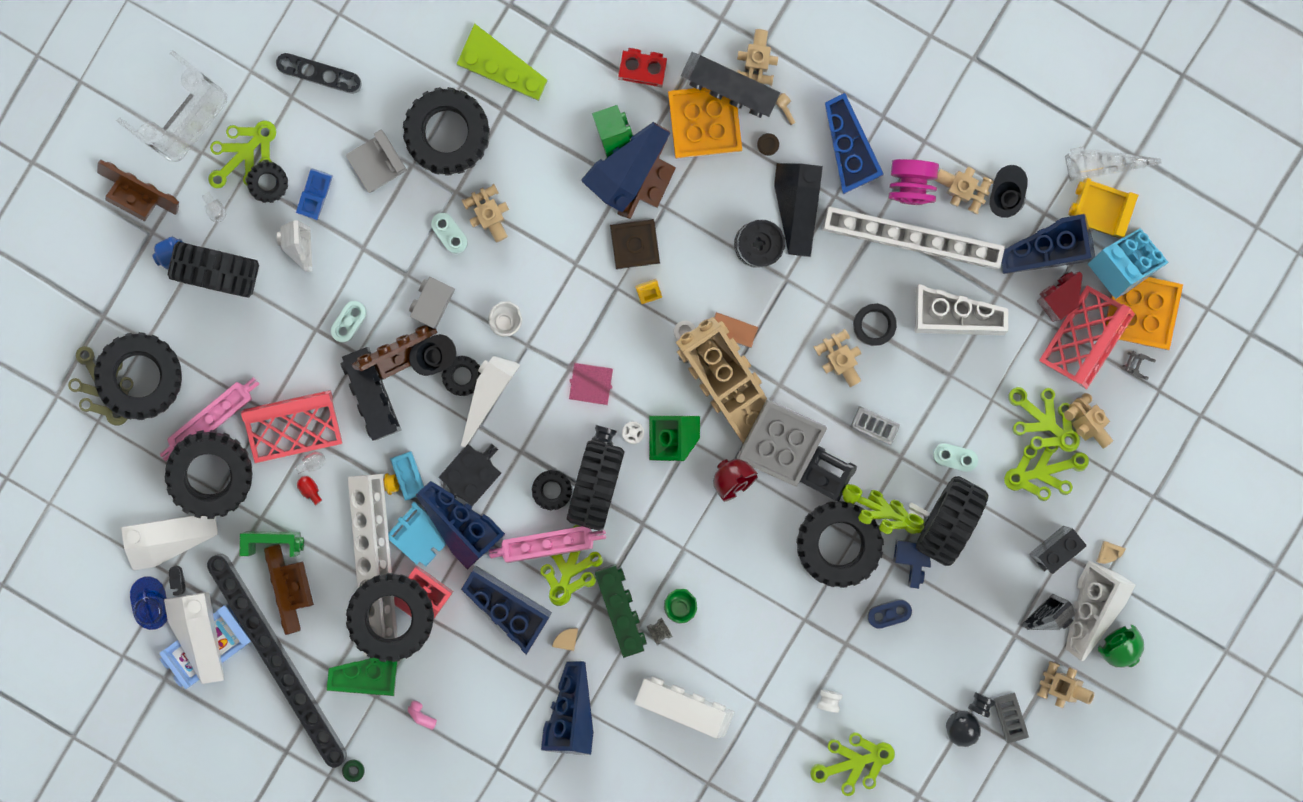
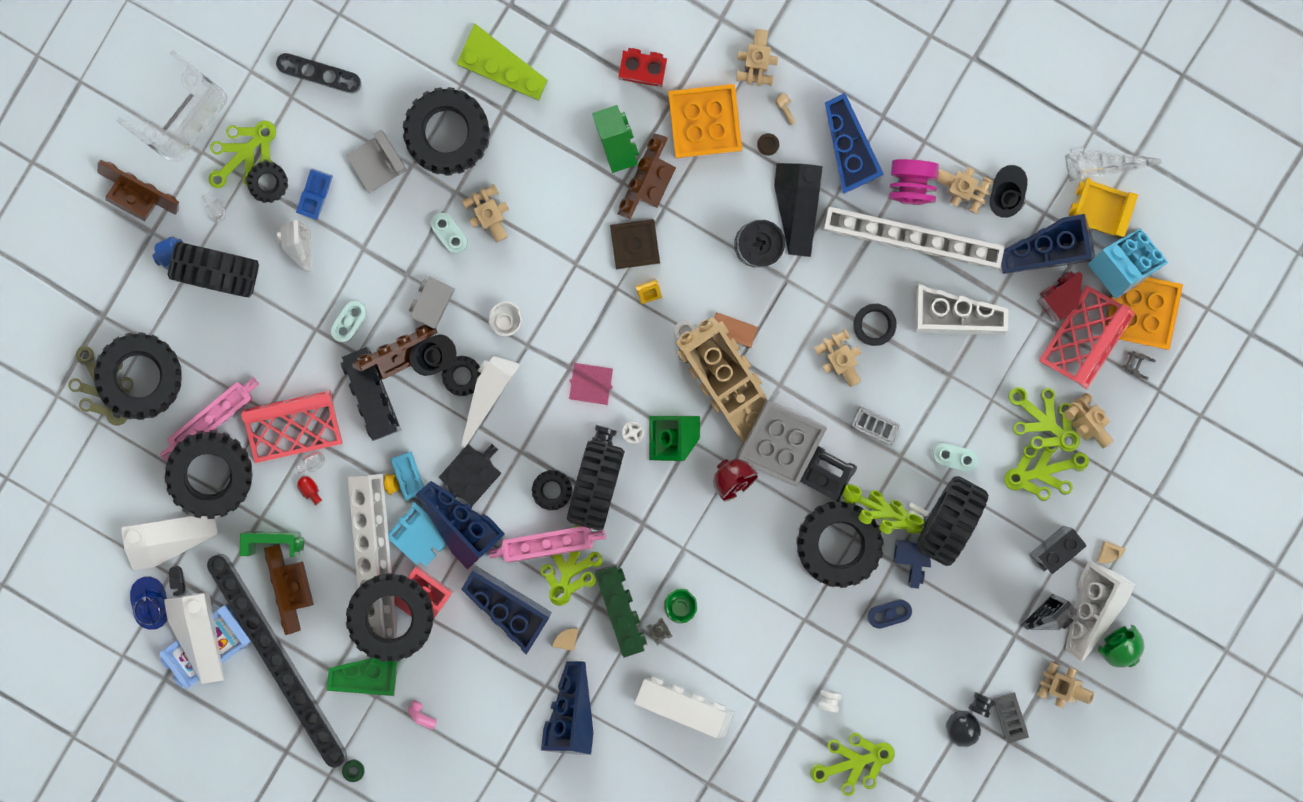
(623, 173): dark blue wedge -> none
(730, 84): black wedge -> none

